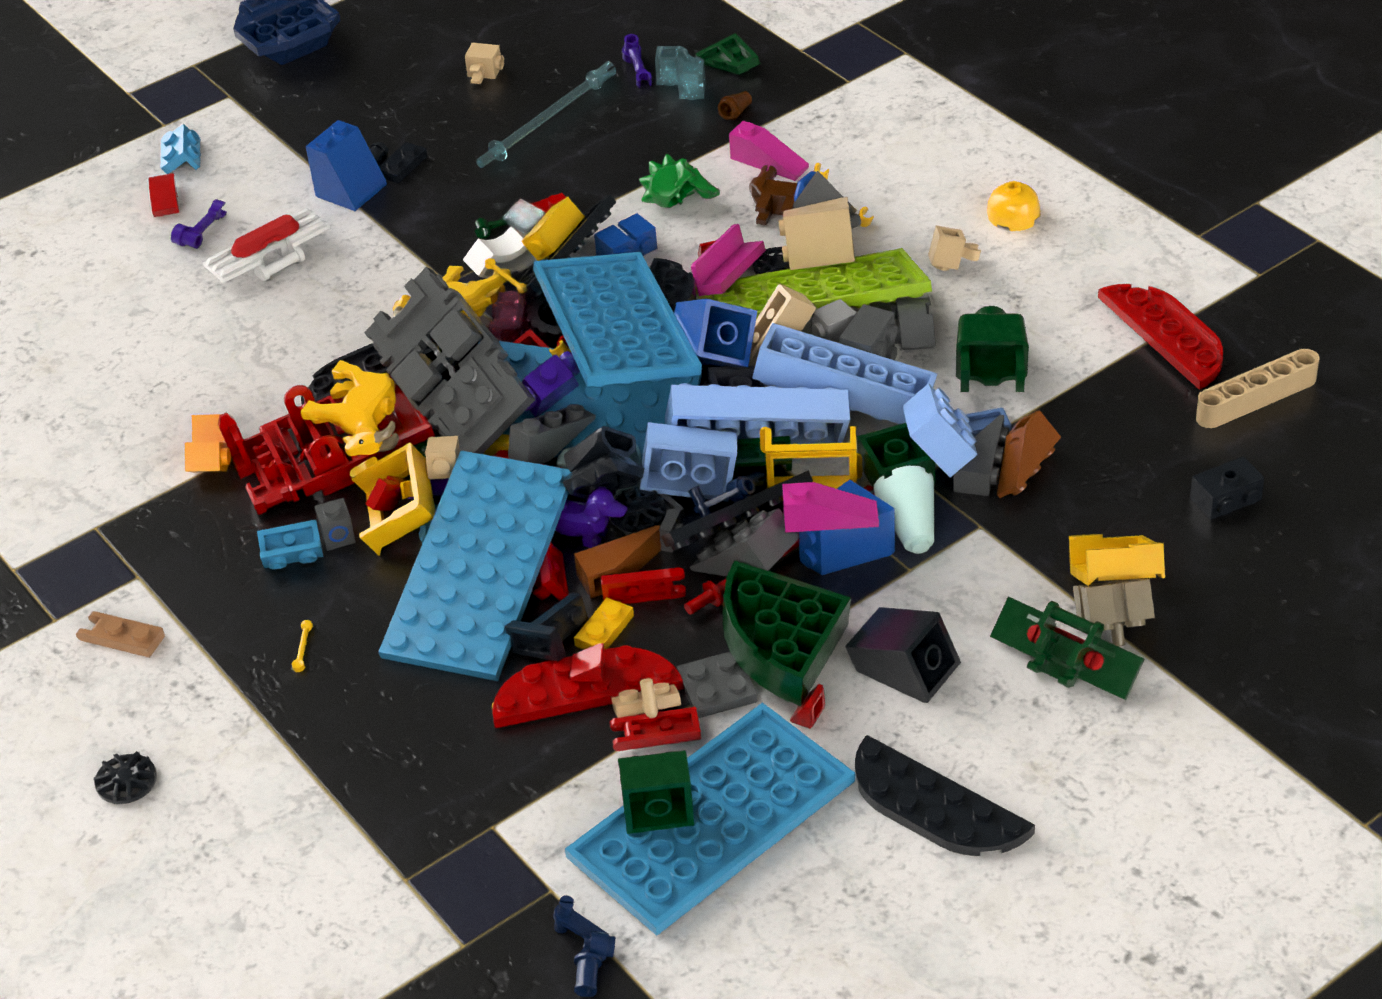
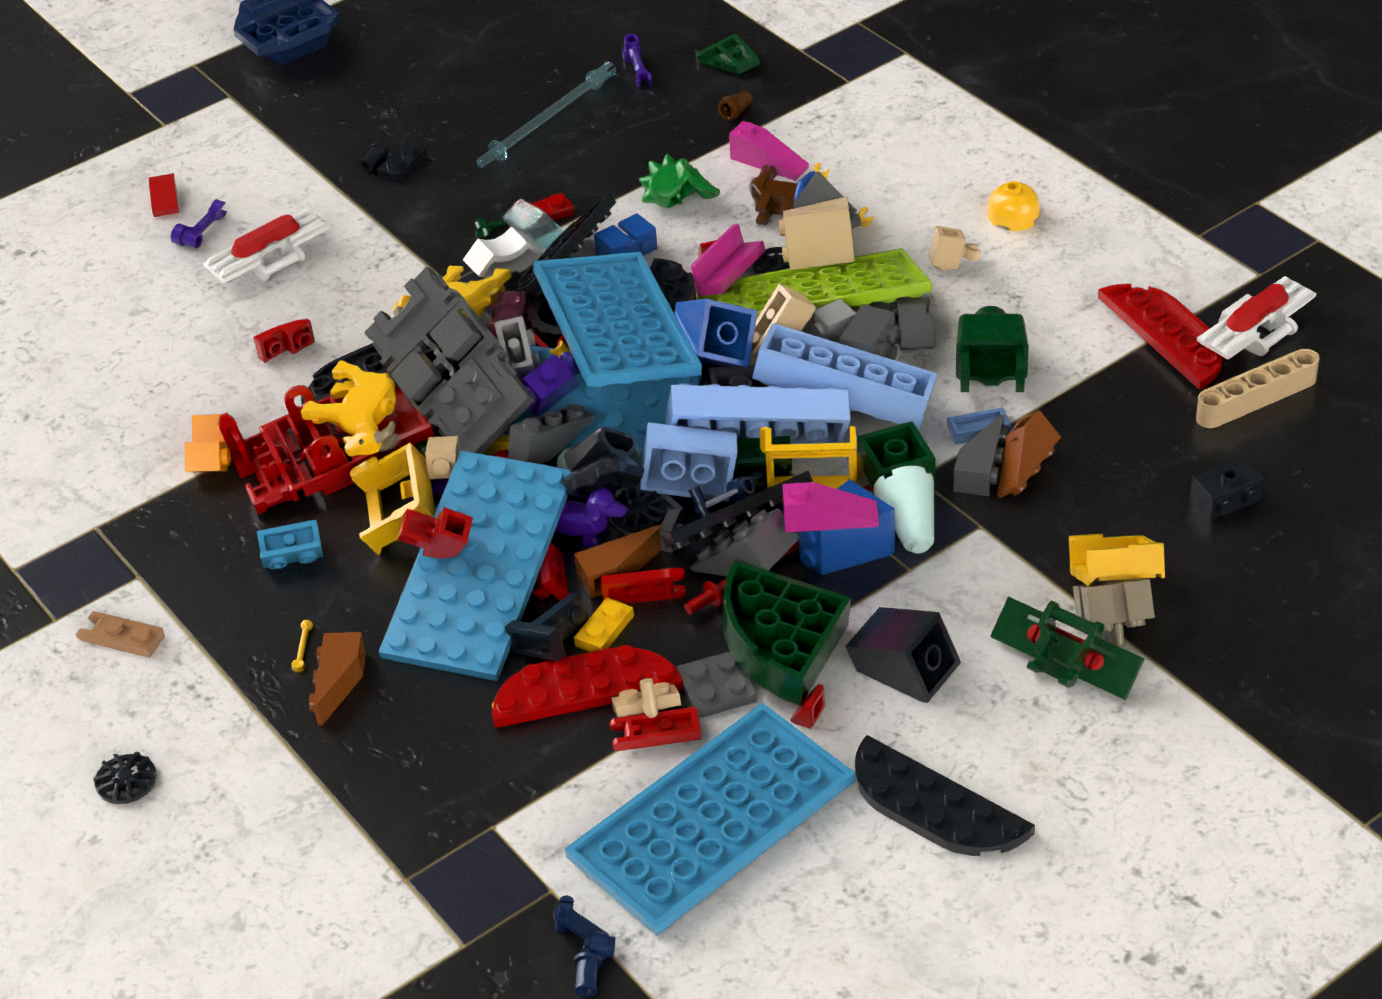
(180, 147): dark azure bracket -> none
(288, 336): none -> red slope
(335, 524): dark grey brick -> none
(340, 669): none -> dark orange slope
(344, 167): blue slope -> none
(385, 494): red slope -> none
(437, 536): none -> red brick
(483, 62): tan brick -> none
(491, 264): yellow hinge -> none
(517, 343): none -> light grey brick
(553, 229): yellow brick -> none
(588, 664): red slope -> none
(656, 791): dark green brick -> none
(678, 68): clear light blue brick -> none
(940, 429): light blue brick -> none
(1268, 309): none -> white piece

